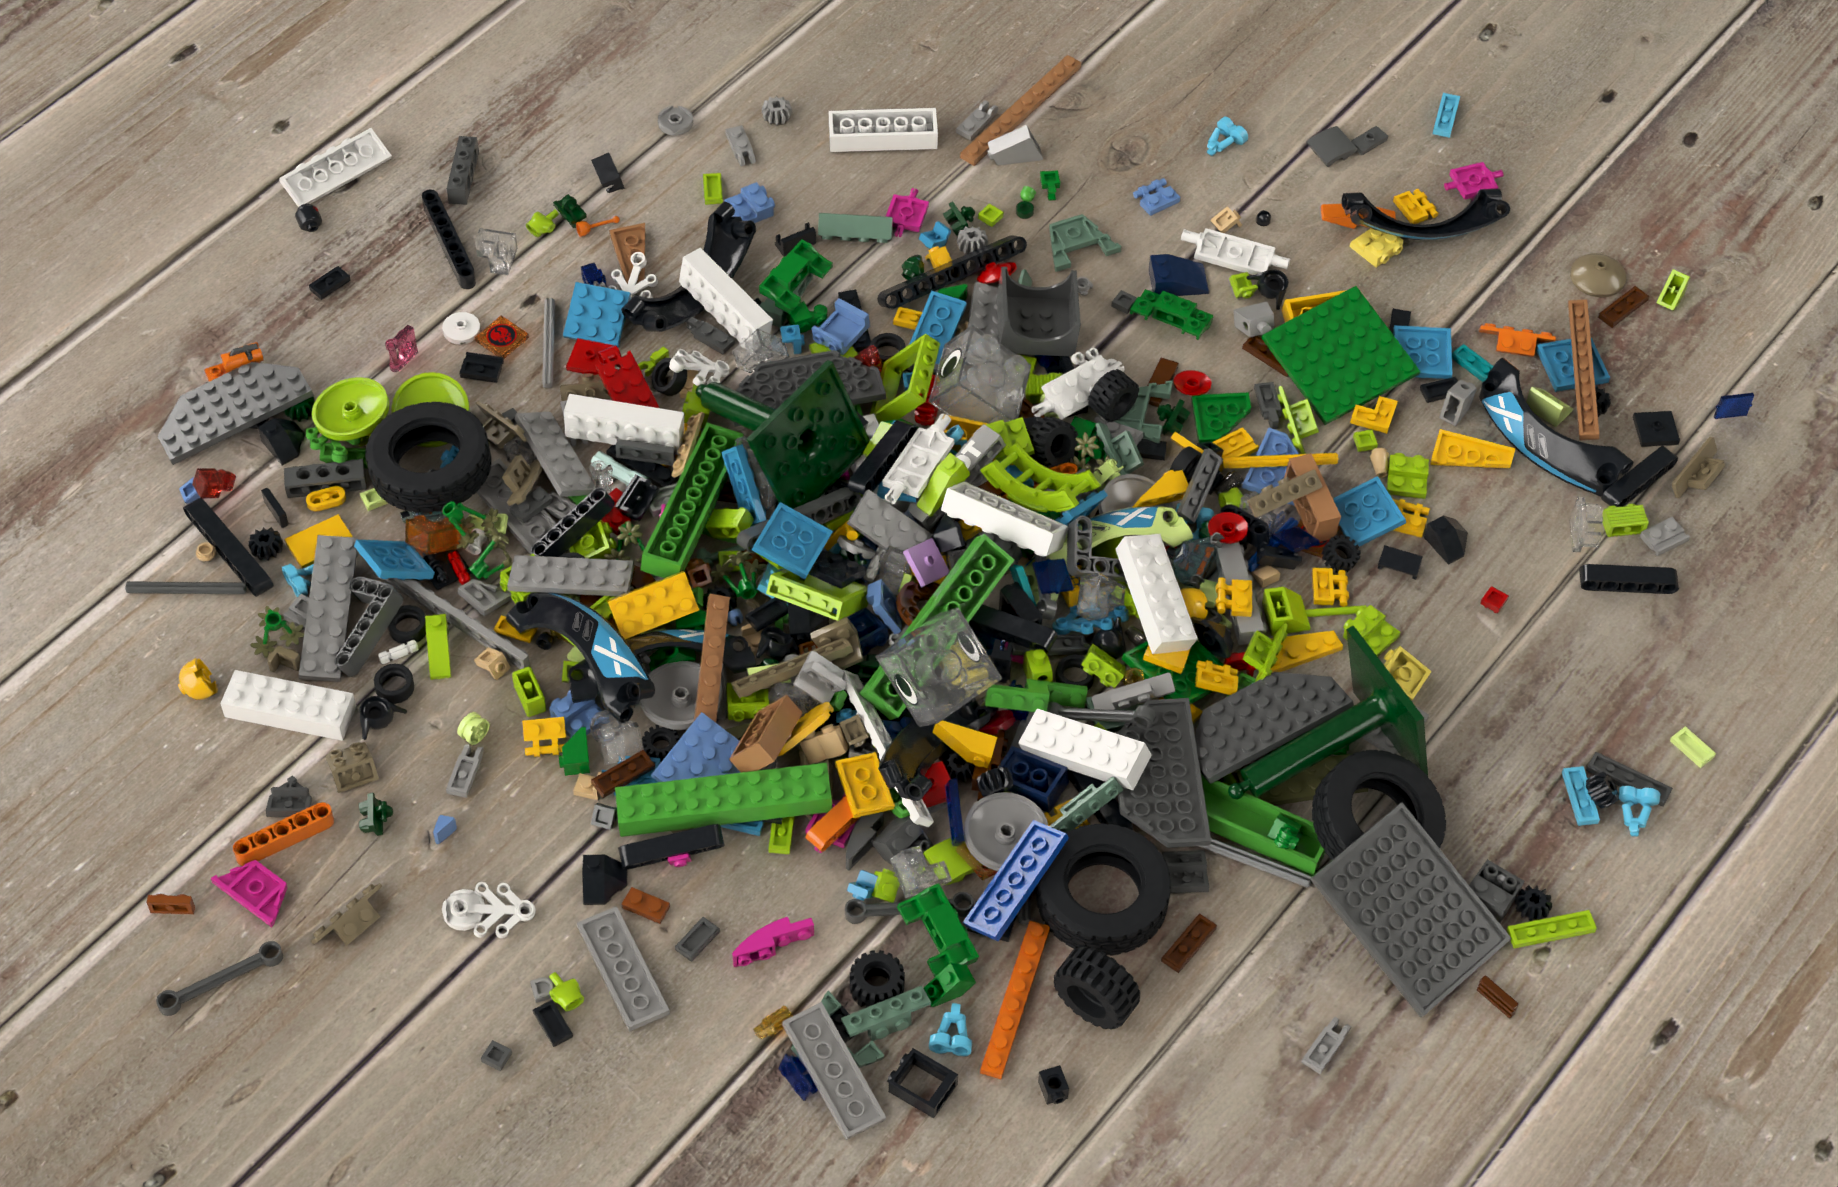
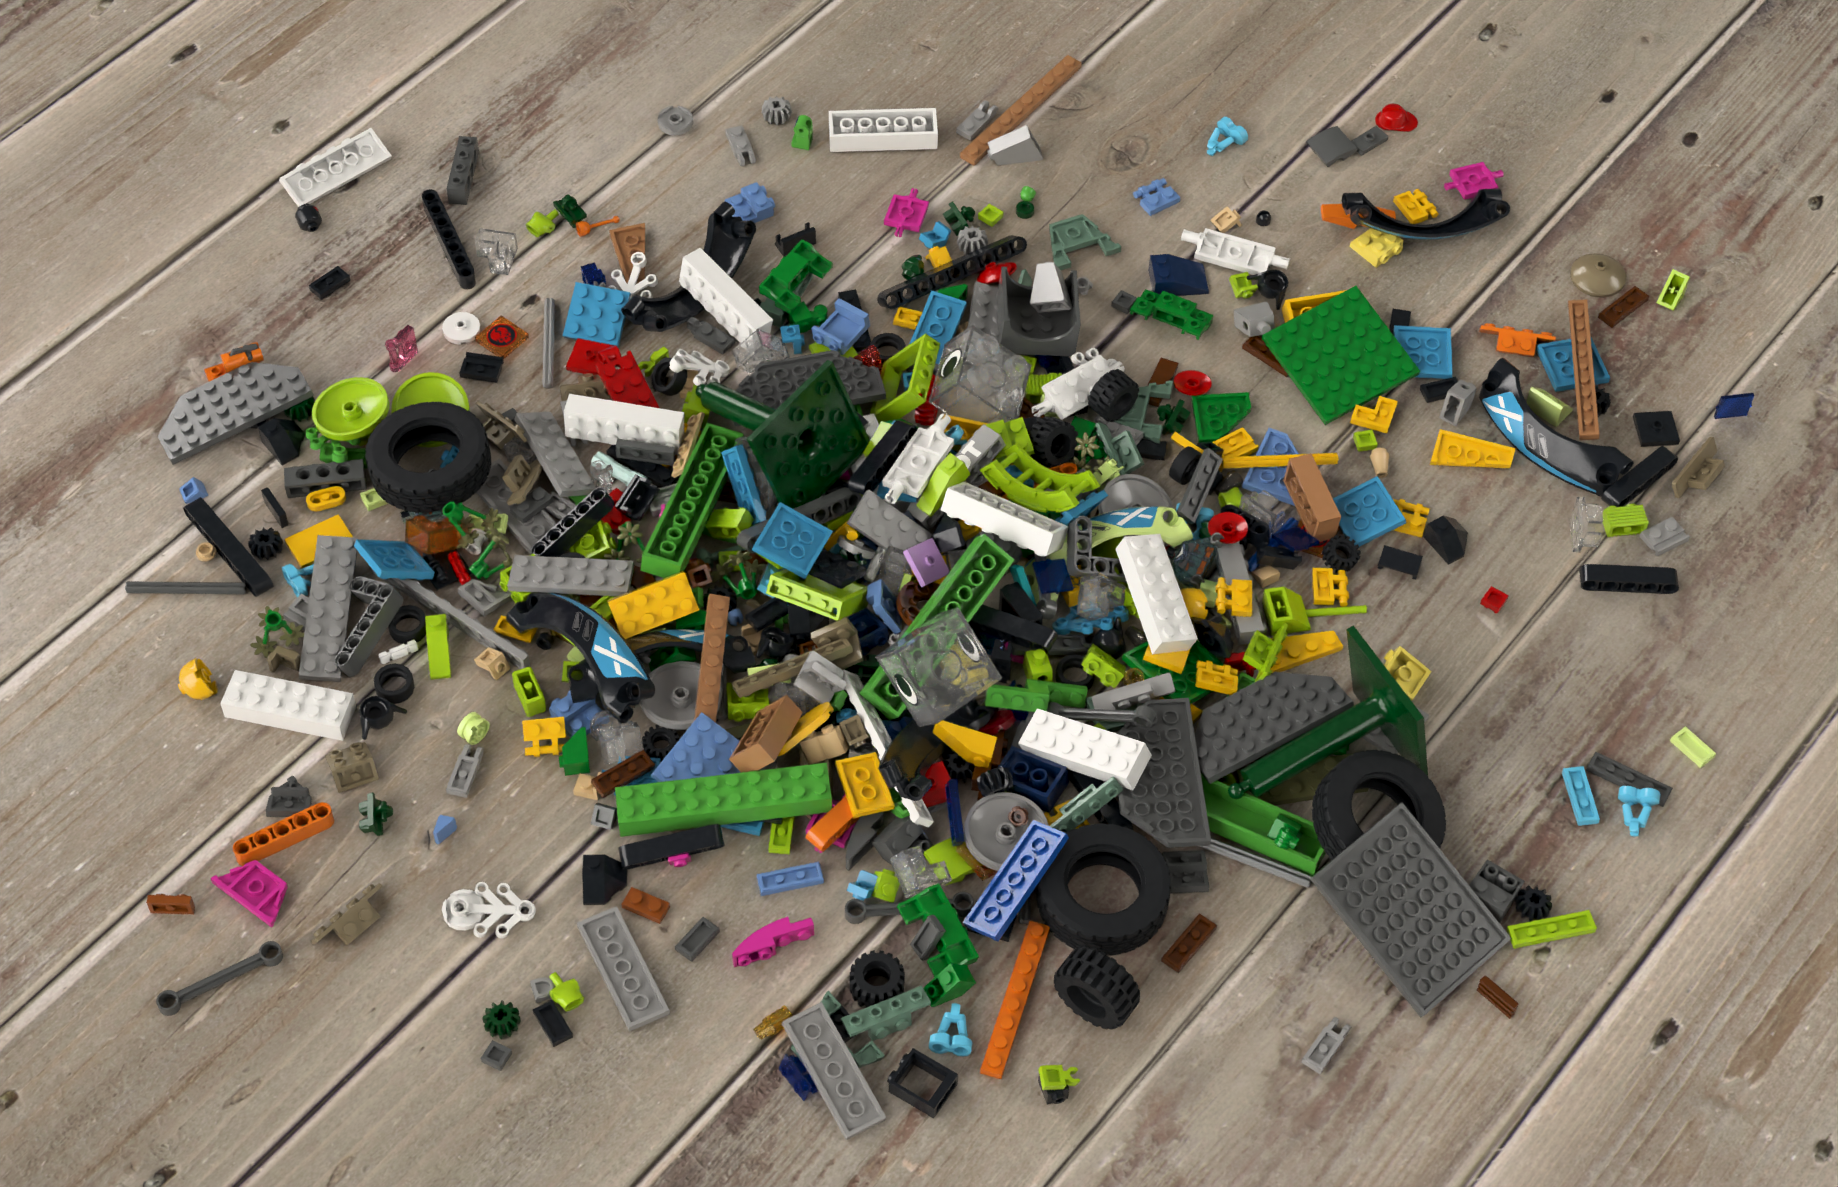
(210, 482): clear red brick -> none
(509, 1022): none -> dark green gear
(607, 172): black hinge -> none
(712, 188): lime tile -> none
(790, 878): none -> medium blue tile
(803, 133): none -> bright green leg
(855, 226): sand green brick -> none
(927, 937): none -> dark grey tile
(1012, 816): none -> reddish brown plate
(1049, 289): none -> slope
(1050, 181): green plate -> none
(1054, 1077): none -> lime plate
(1167, 489): yellow slope -> none
(1268, 403): dark grey hinge -> none
(1285, 492): dark tan bracket -> none
(1301, 419): lime bracket -> none
(1373, 629): lime plate -> none
(1395, 118): none -> red piece
(1407, 476): lime plate -> none
(1446, 115): medium azure plate -> none
(1472, 362): teal tile -> none
(1602, 790): black gear -> none

